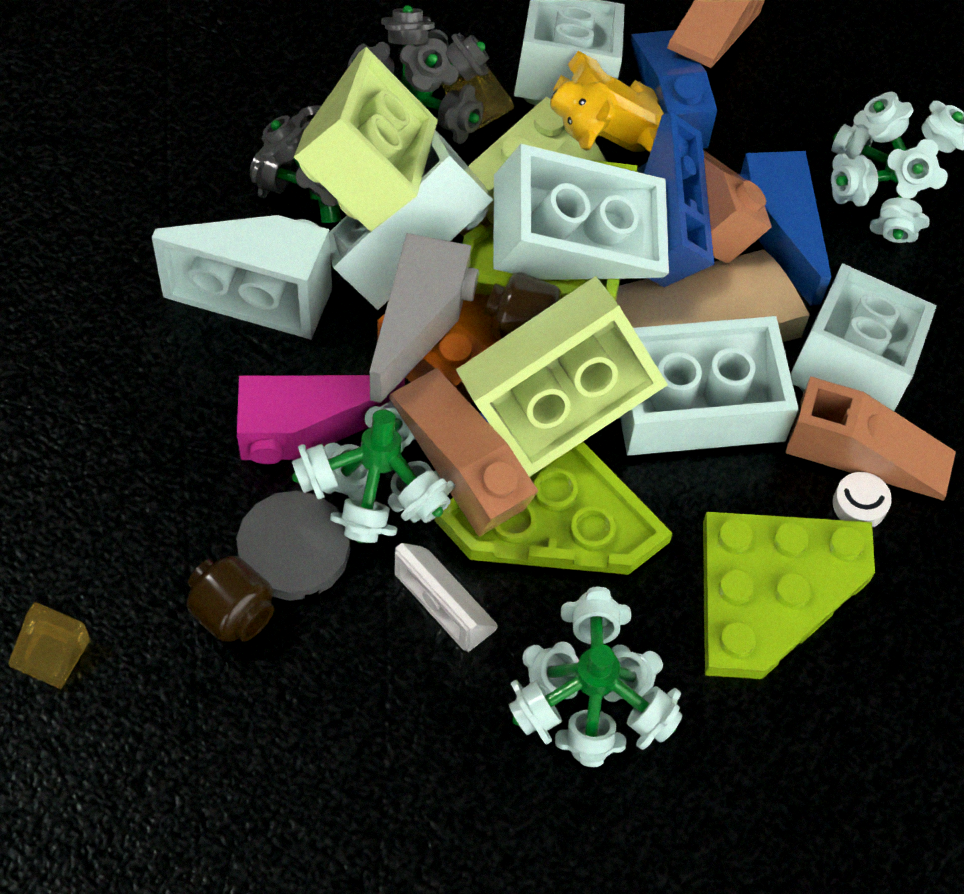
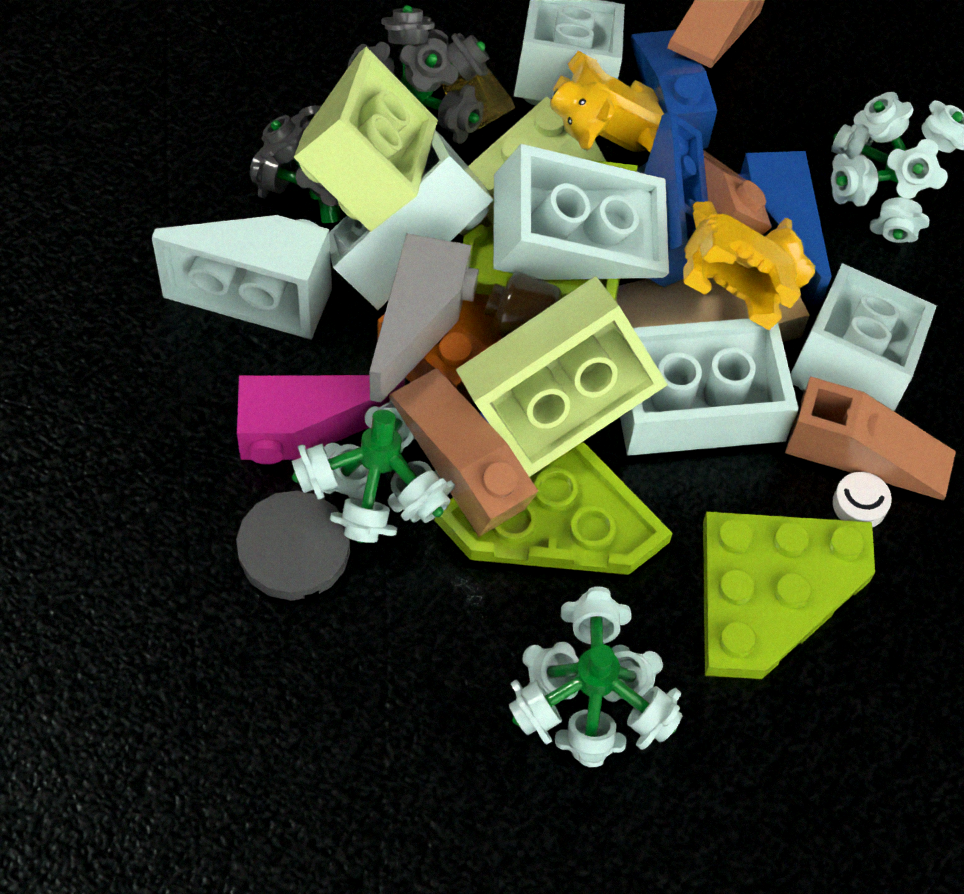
(49, 645): clear yellow slope -> none
(230, 599): dark brown head -> none
(442, 596): white slope -> none
(747, 263): none -> yellow animal

